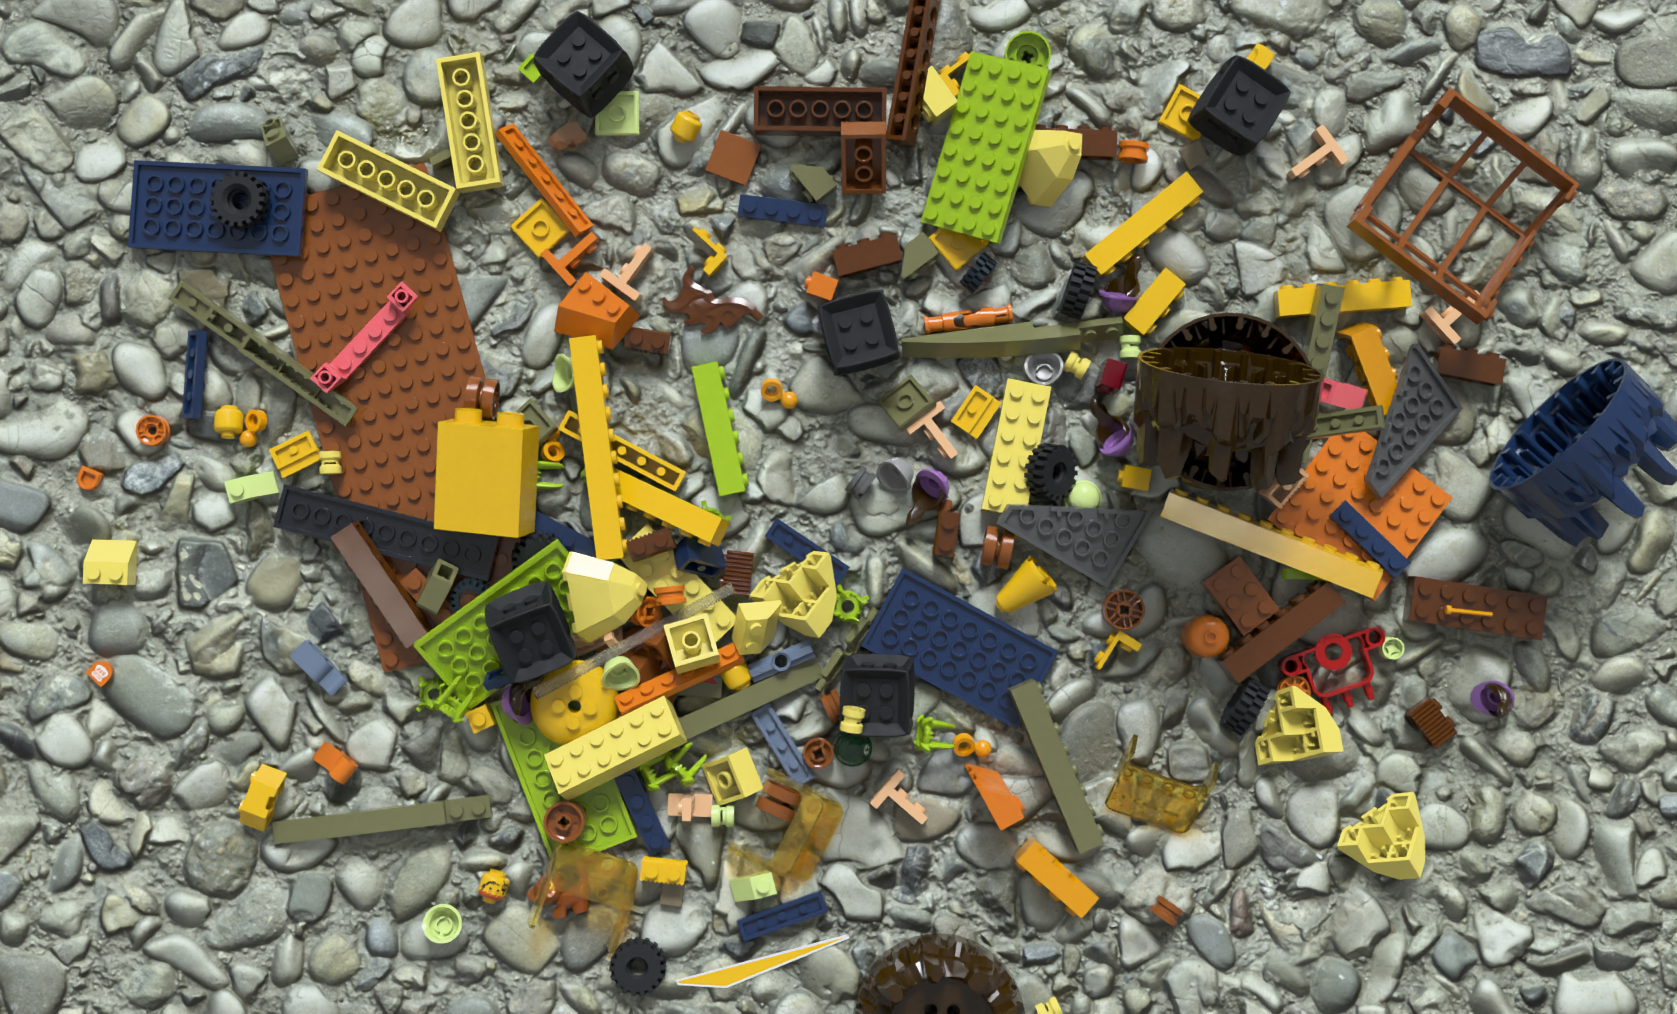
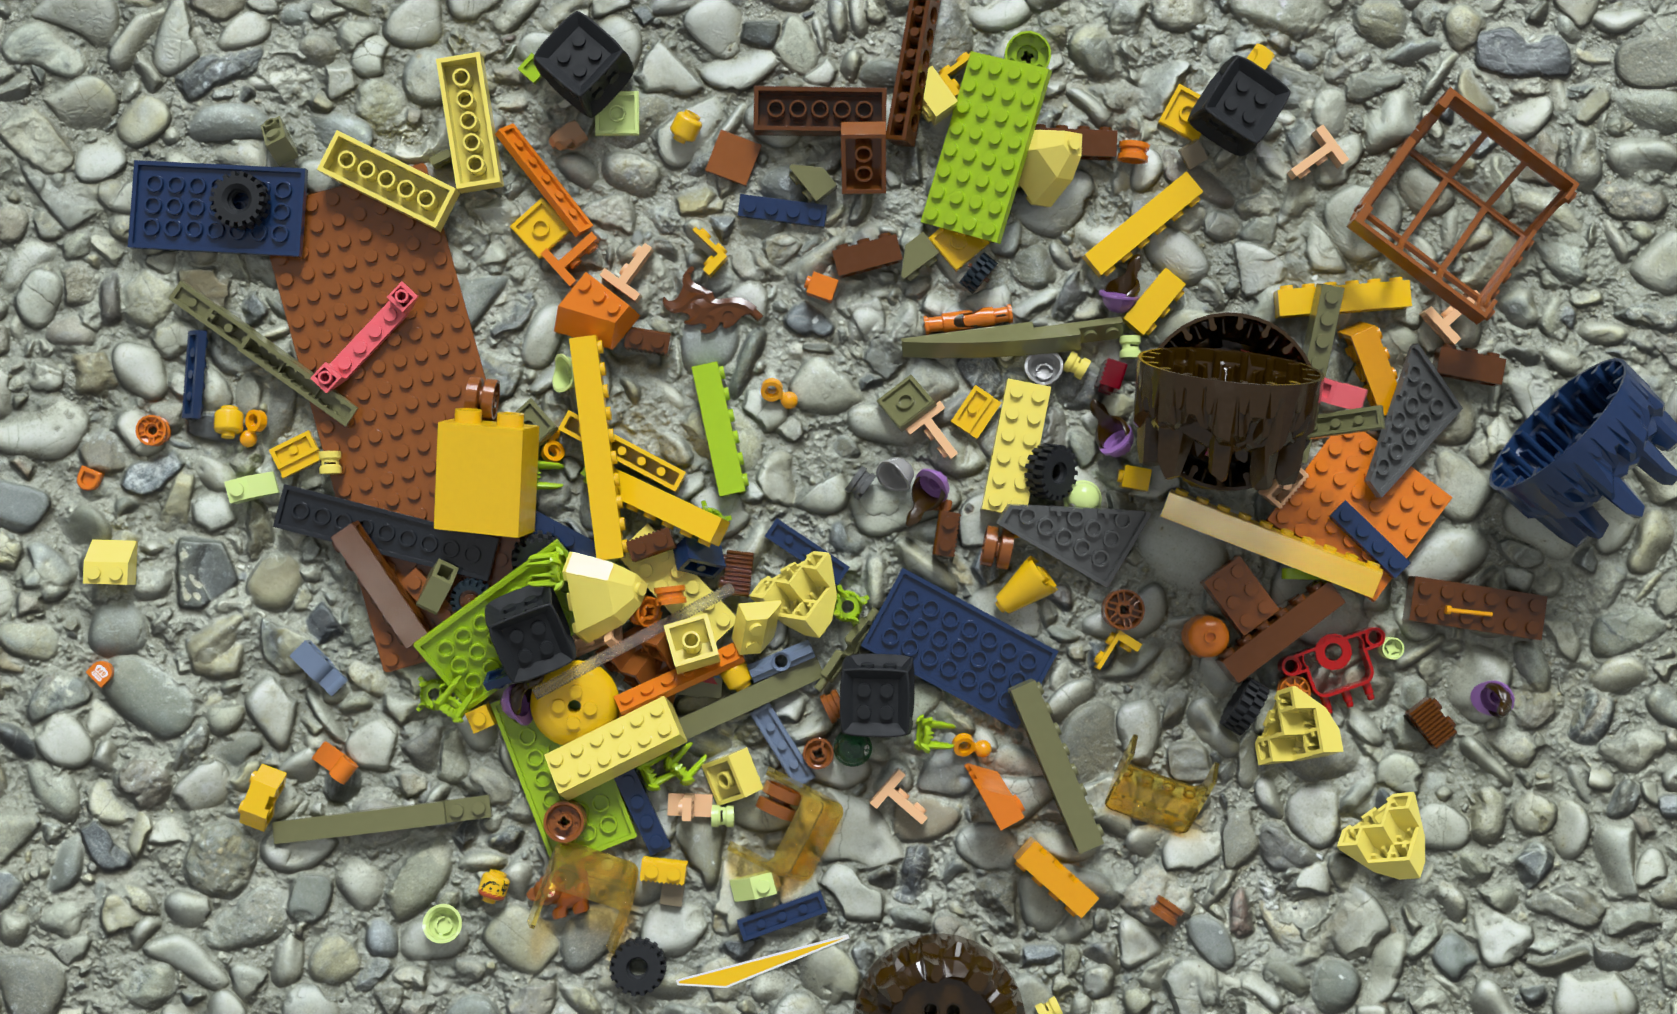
(556, 566): none -> lime piece
(620, 674): yellowish green helmet -> none
(852, 719): light yellow wheel -> none
(858, 332): black piece -> none
(1078, 290): black tyre -> none

